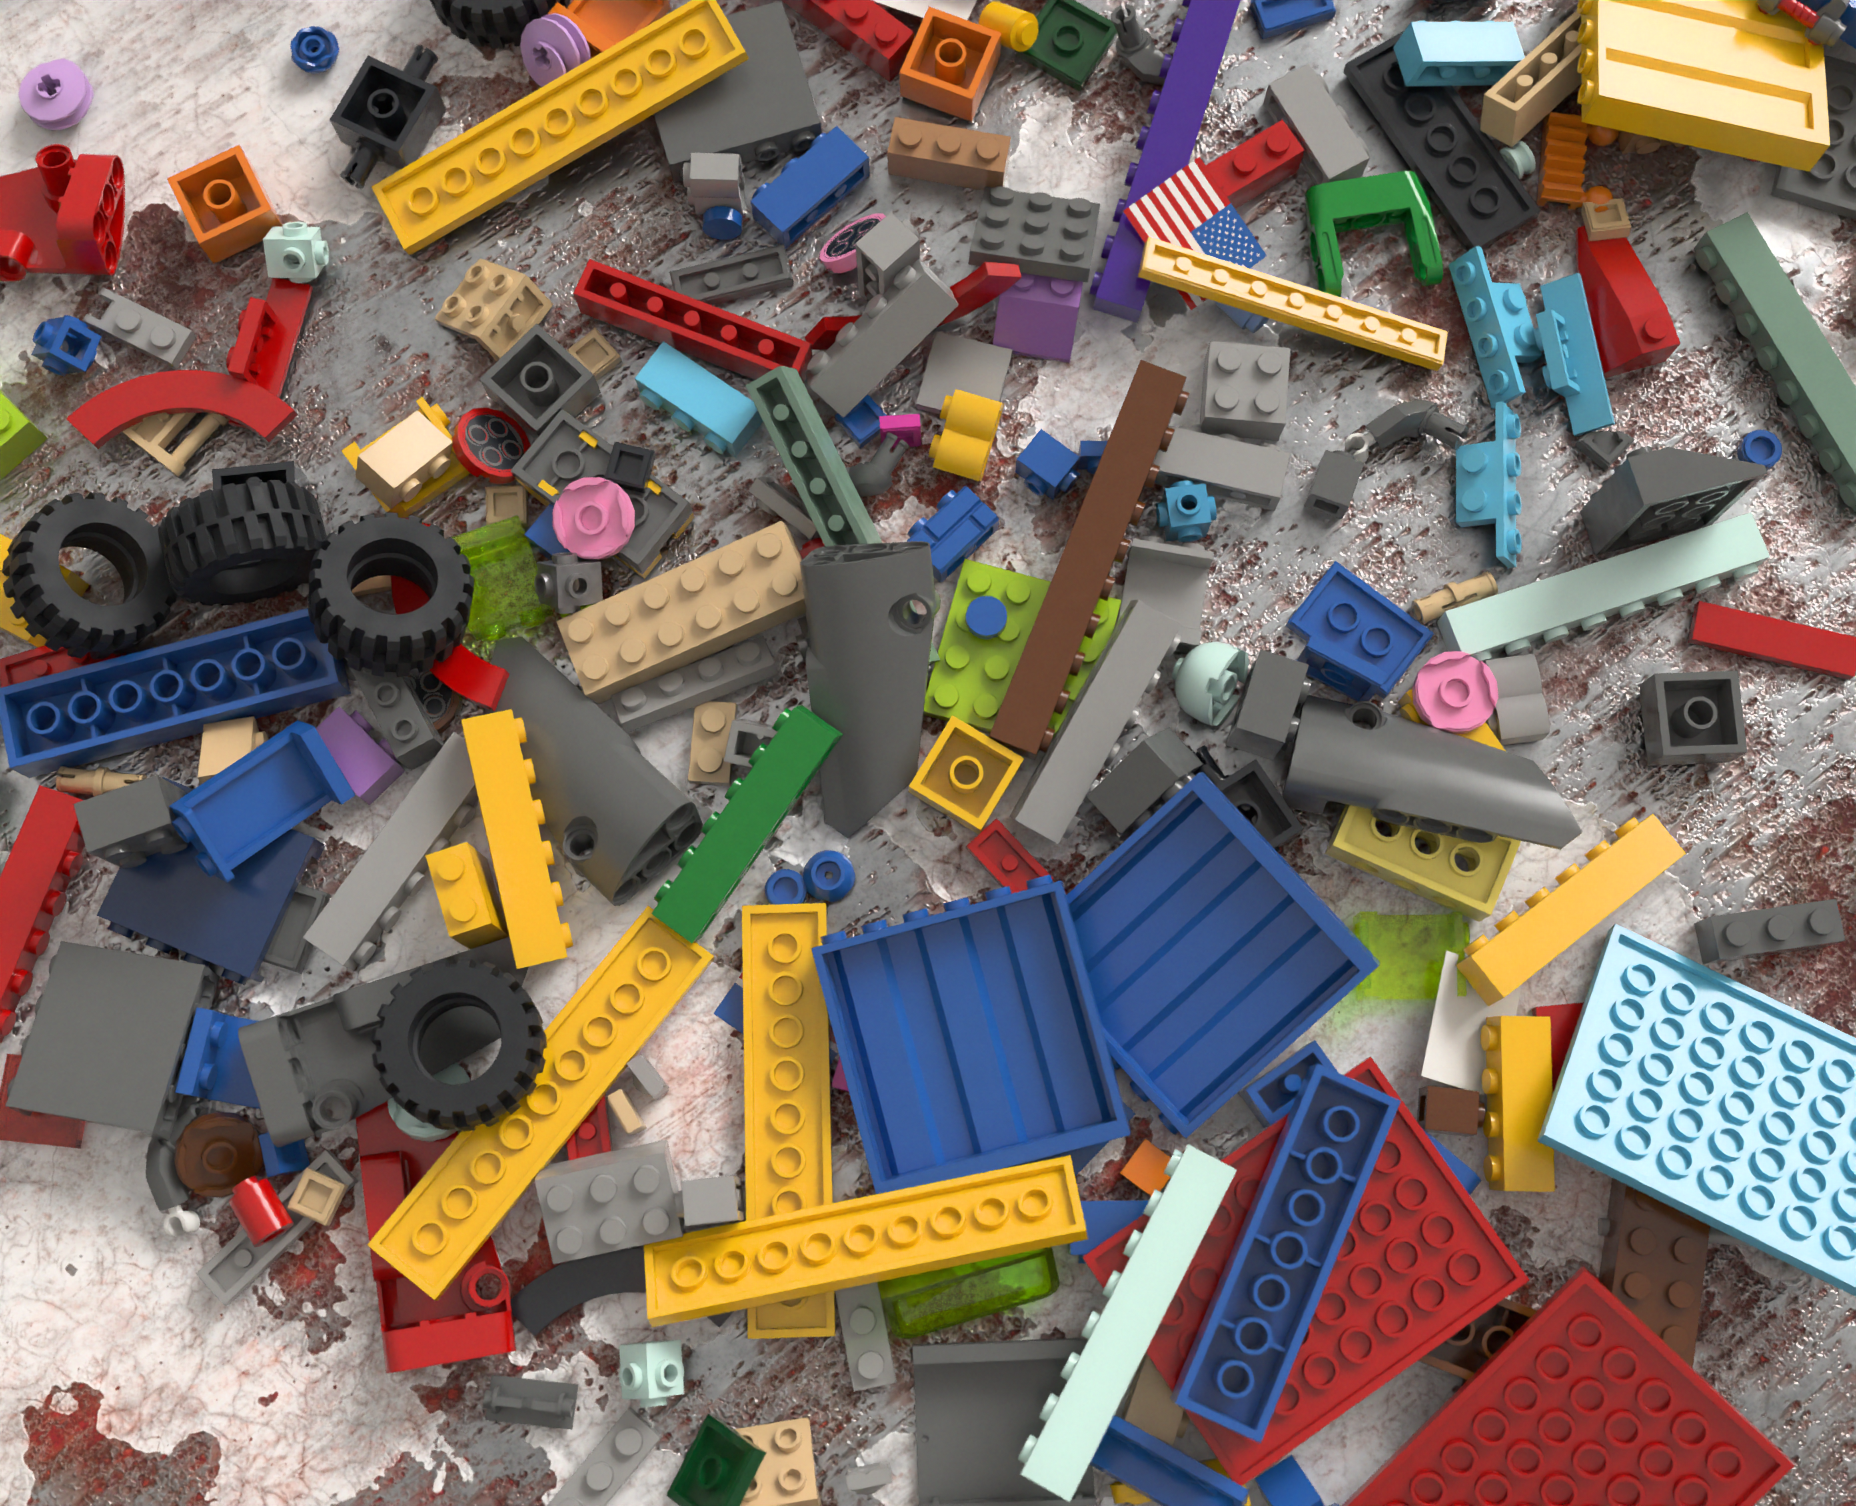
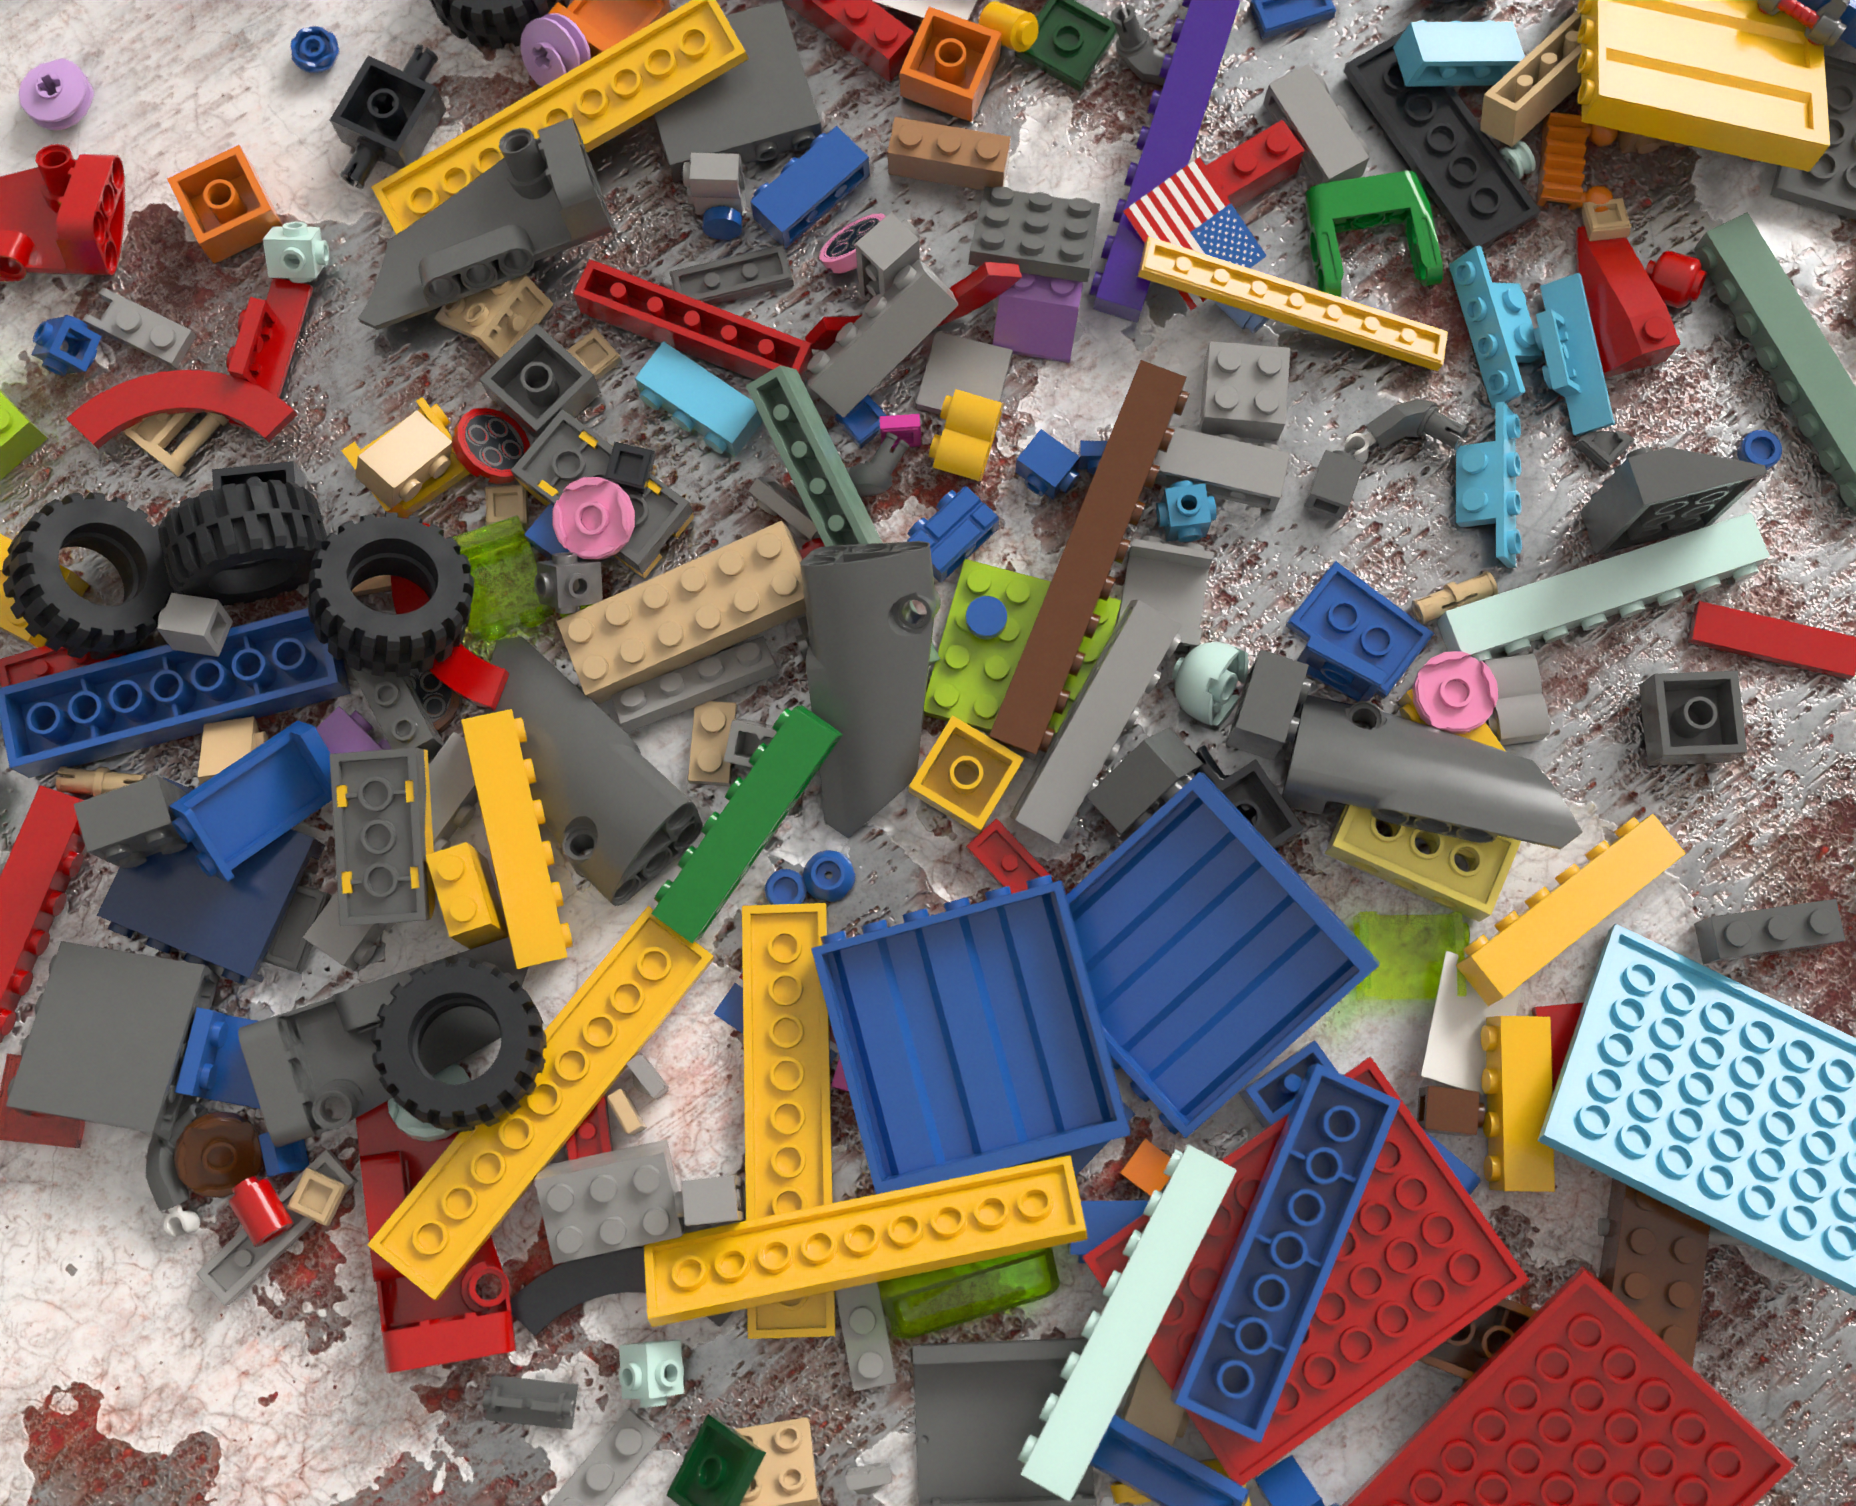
(194, 624): none -> light grey brick
(382, 836): none -> dark grey piece
(495, 227): none -> dark grey panel
(1677, 278): none -> red head

